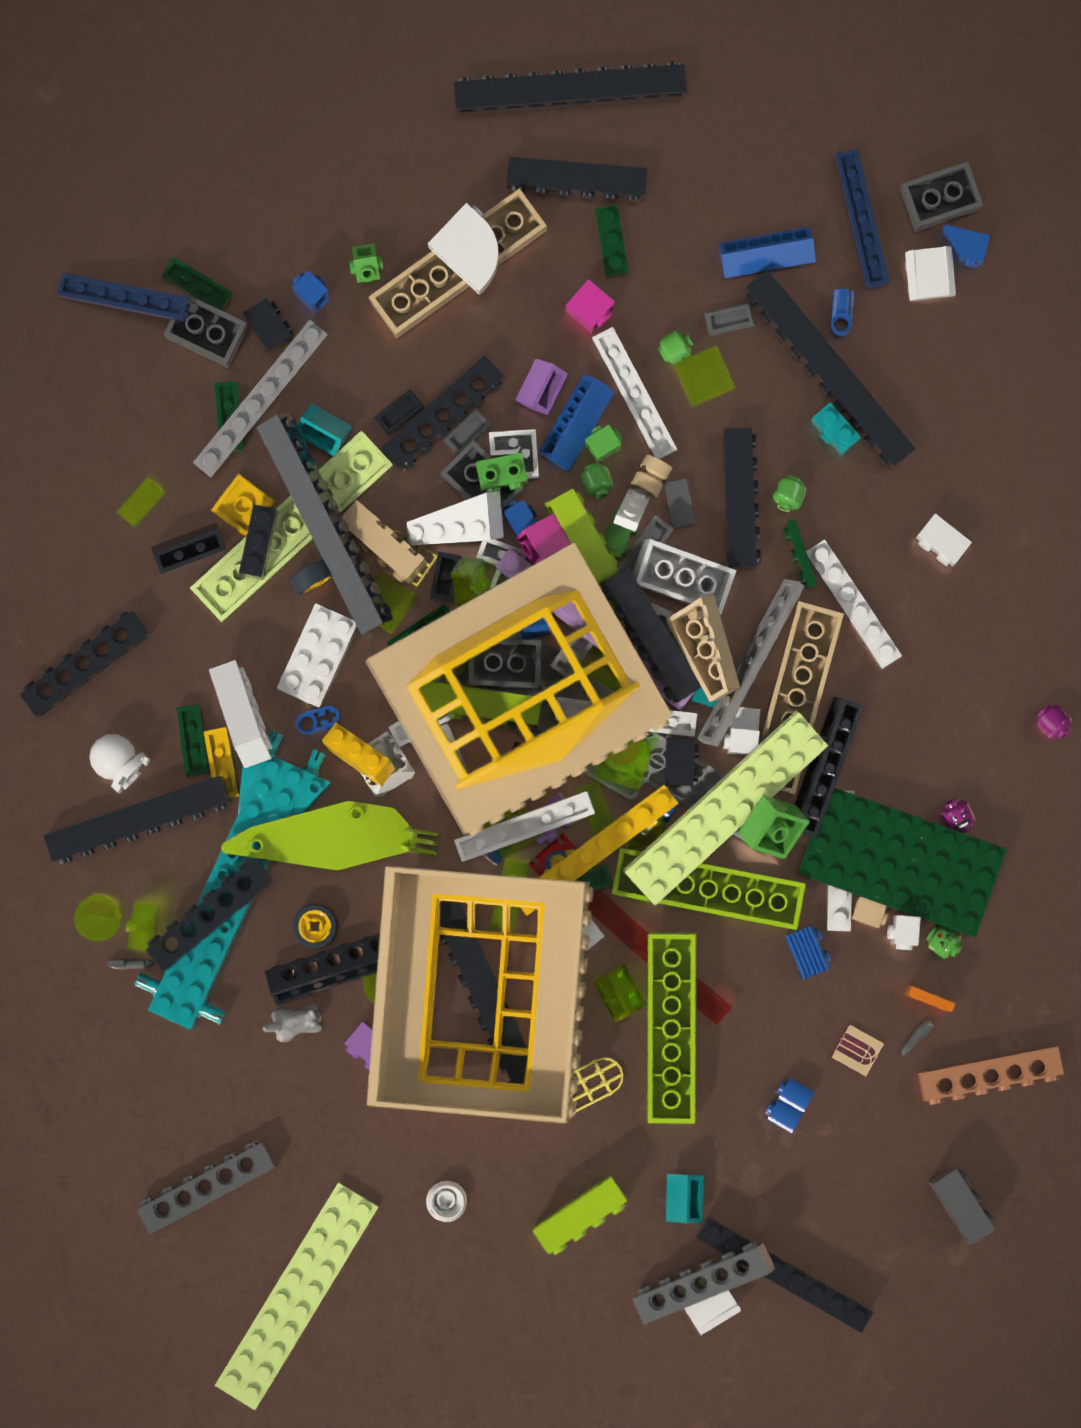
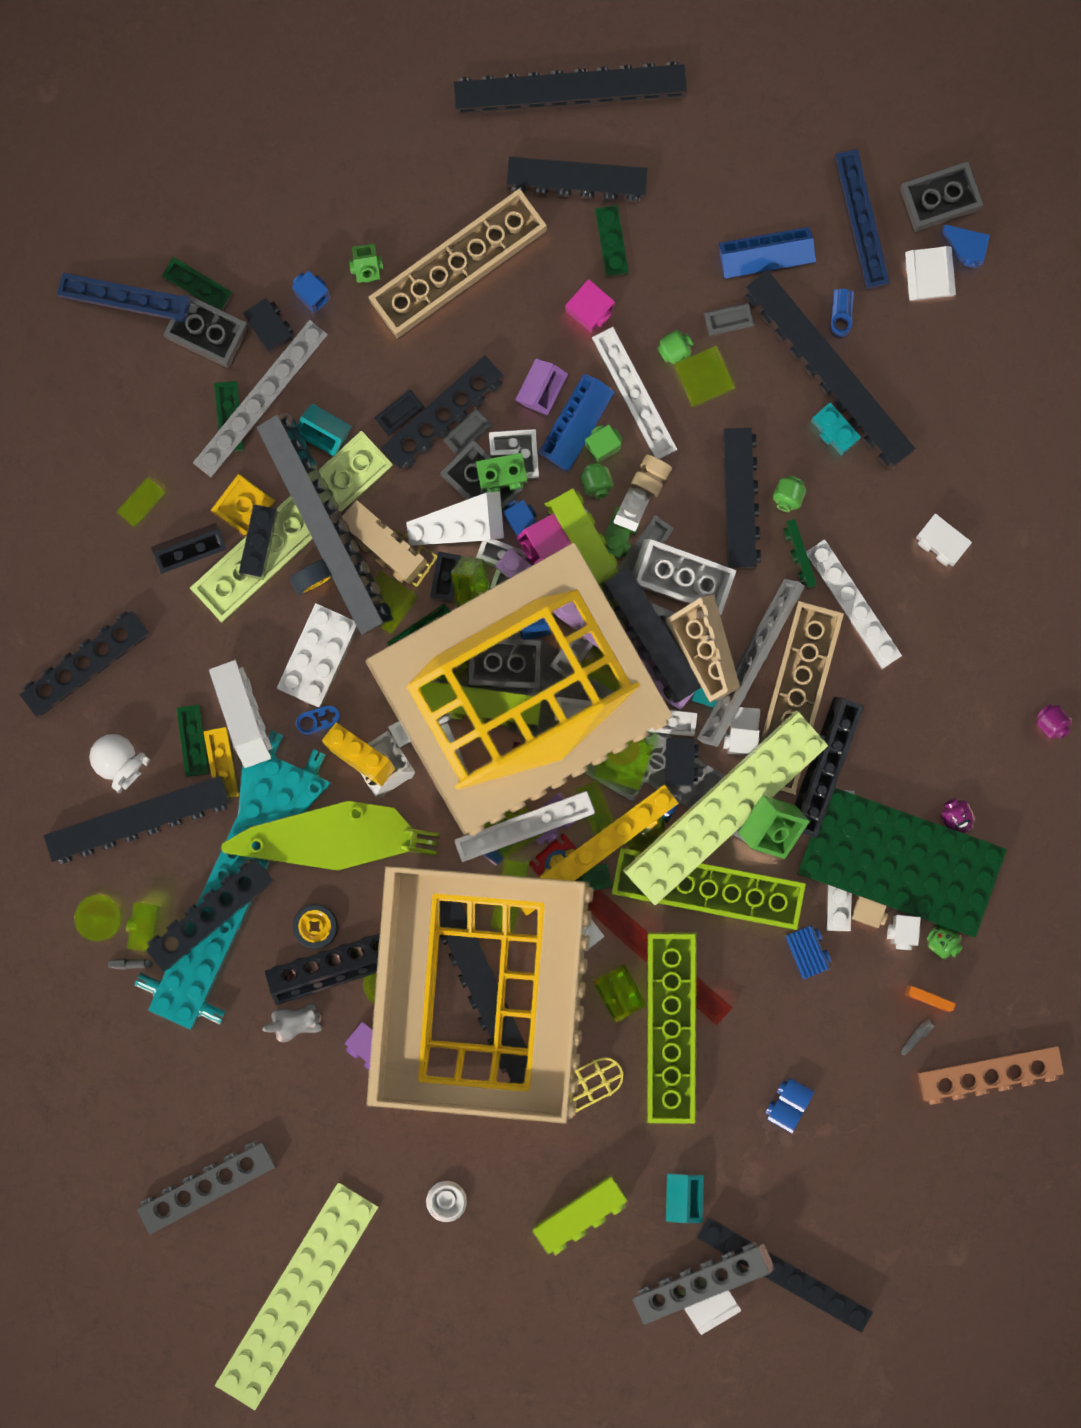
(468, 247): white brick -> none
(679, 503): dark grey tile -> none
(857, 1050): piece -> none
(963, 1205): dark grey brick -> none

